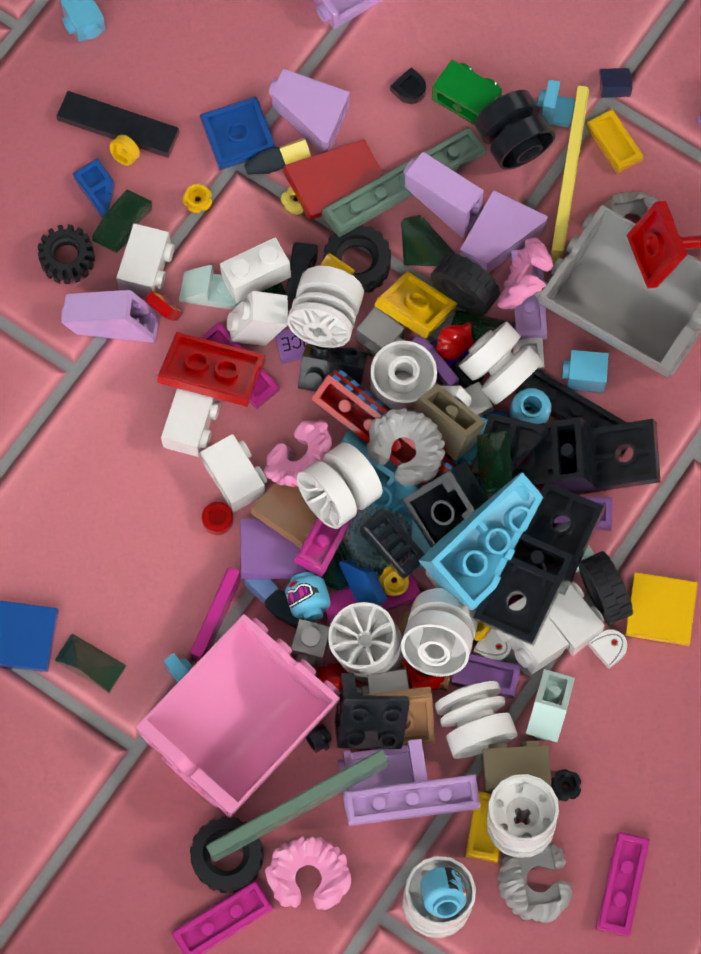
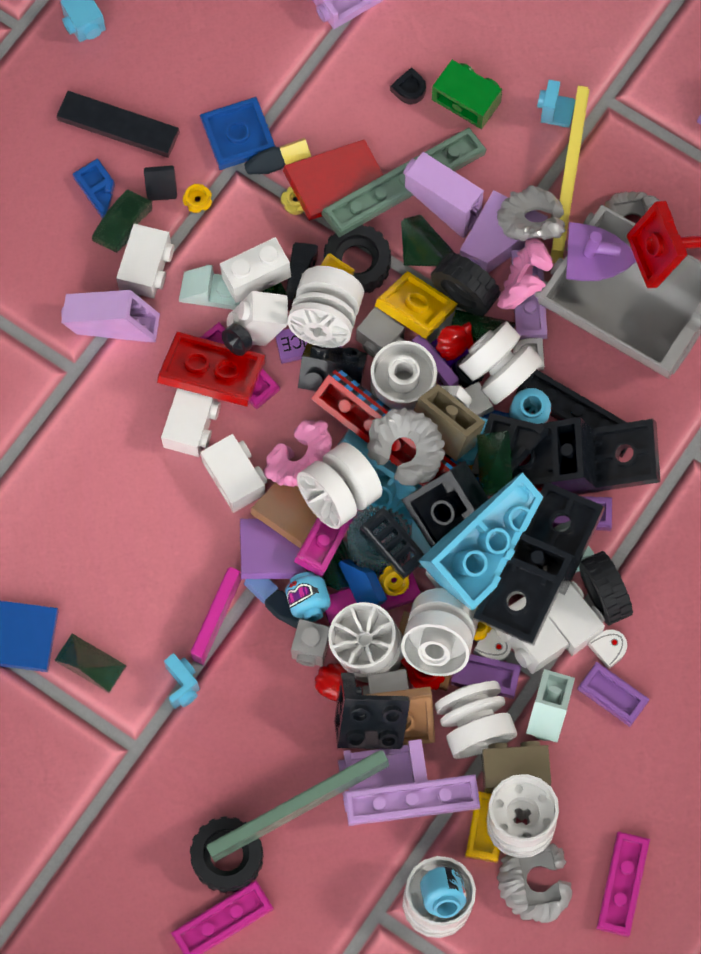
(61, 238): black tyre -> none
(124, 150): yellow tile -> none
(160, 183): none -> black slope
(163, 306): red tile -> none
(217, 518): red tile -> none
(237, 339): none -> black tile
(237, 714): bright pink cylinder -> none
(310, 107): lavender slope -> none
(312, 852): bright pink piece -> none
(319, 738): black plate -> none
(514, 129): black wheel -> none
(514, 208): none -> light grey piece
(566, 776): black plate -> none
(586, 371): medium azure brick -> none
(595, 253): none -> medium lavender shield
(613, 694): none -> medium lavender tile
(614, 141): yellow tile -> none
(615, 82): dark blue slope -> none
(662, 609): yellow tile -> none

